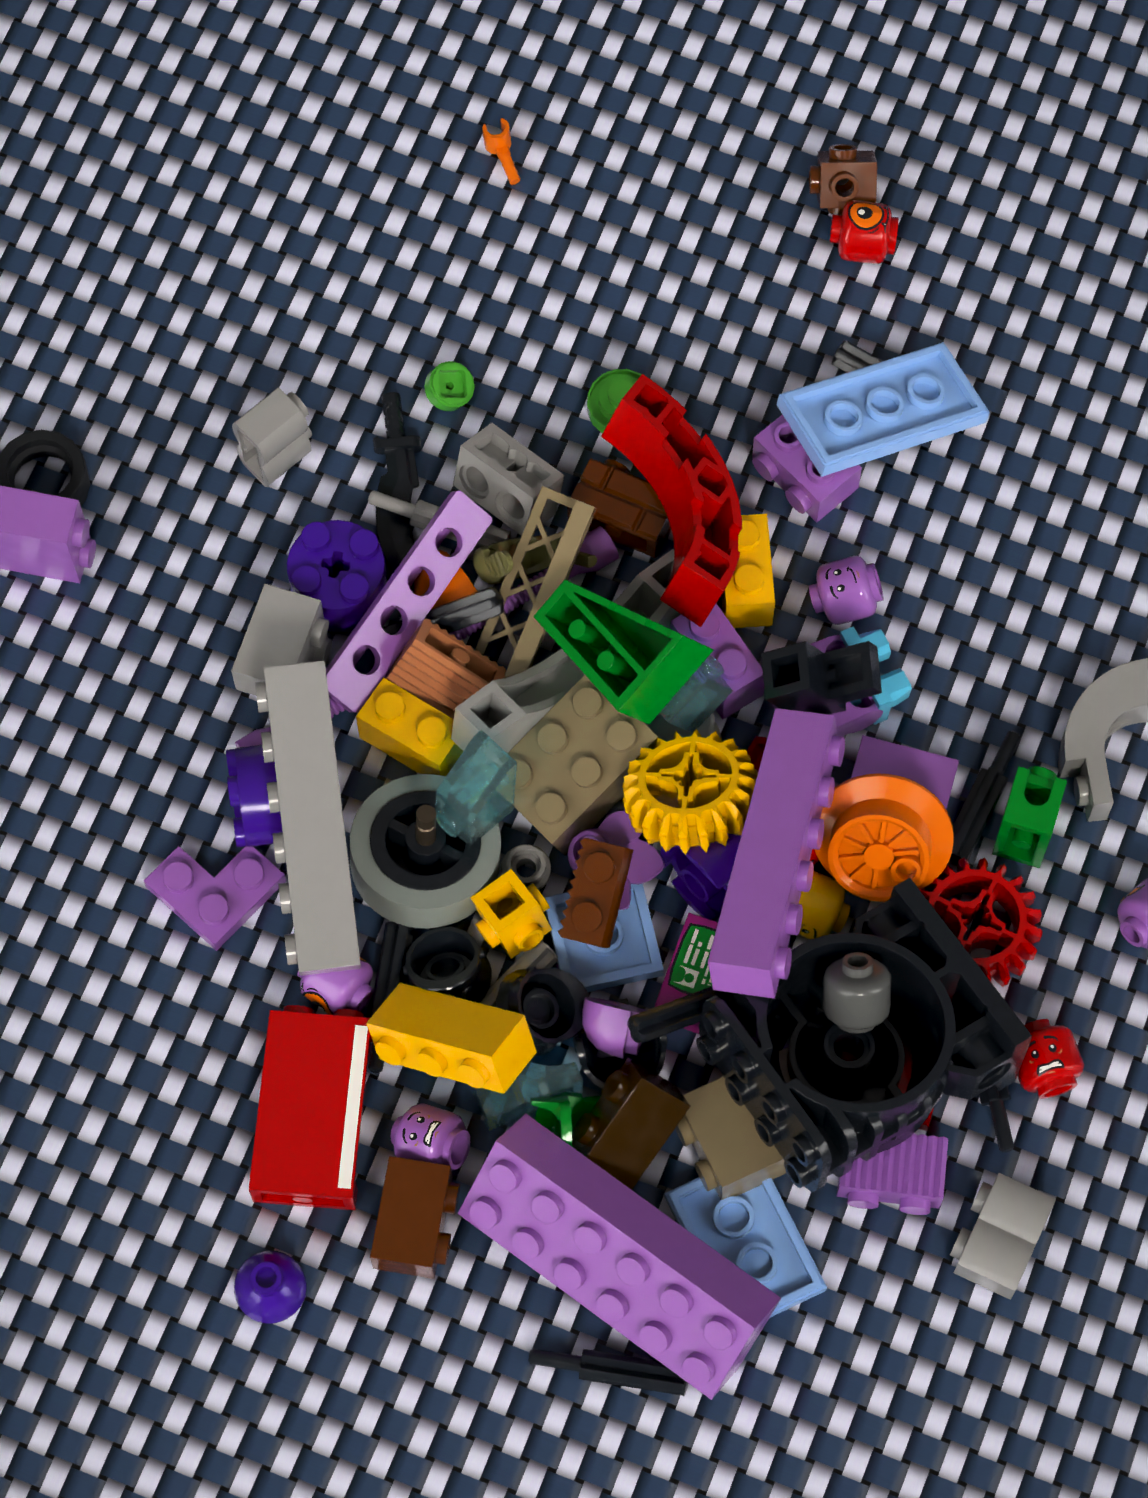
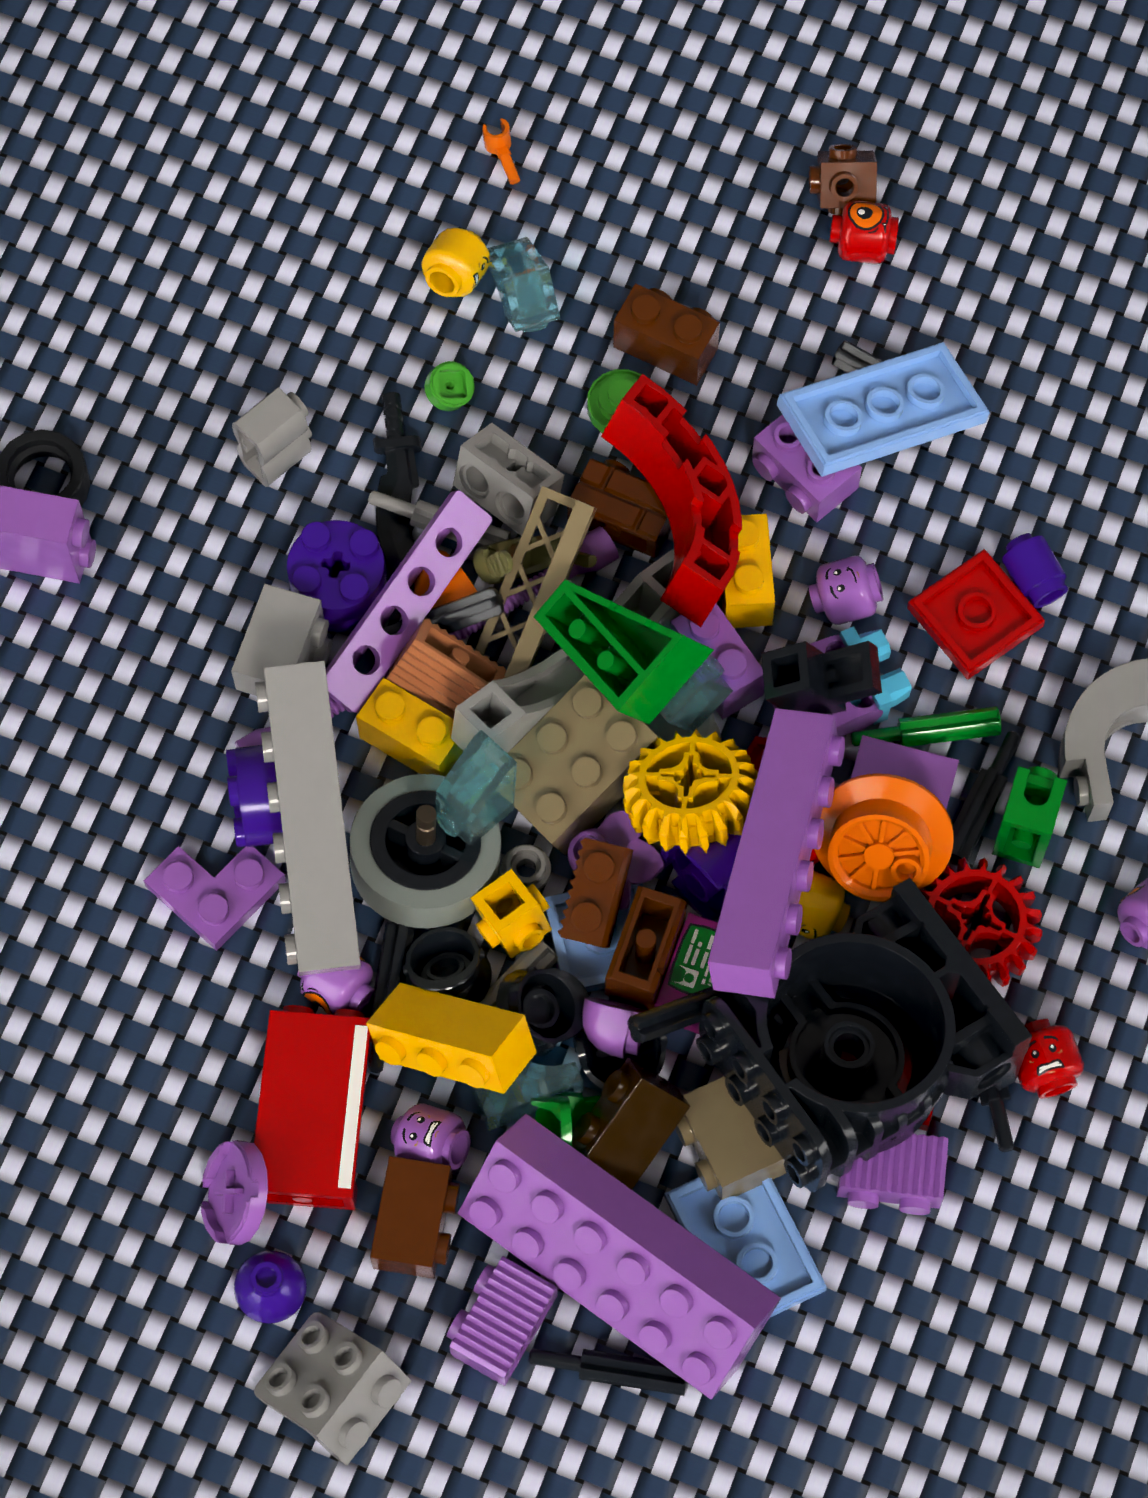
(236, 1192): none -> medium lavender tile
(332, 1385): none -> light grey bracket
(455, 262): none -> yellow head
(501, 1320): none -> medium lavender brick
(523, 285): none -> clear light blue arch
(645, 948): none -> reddish brown brick
(666, 333): none -> reddish brown brick
(857, 992): dark grey head -> none
(938, 727): none -> green axle
(975, 614): none -> red plate
(1003, 1234): light grey brick -> none
(1035, 569): none -> dark purple brick

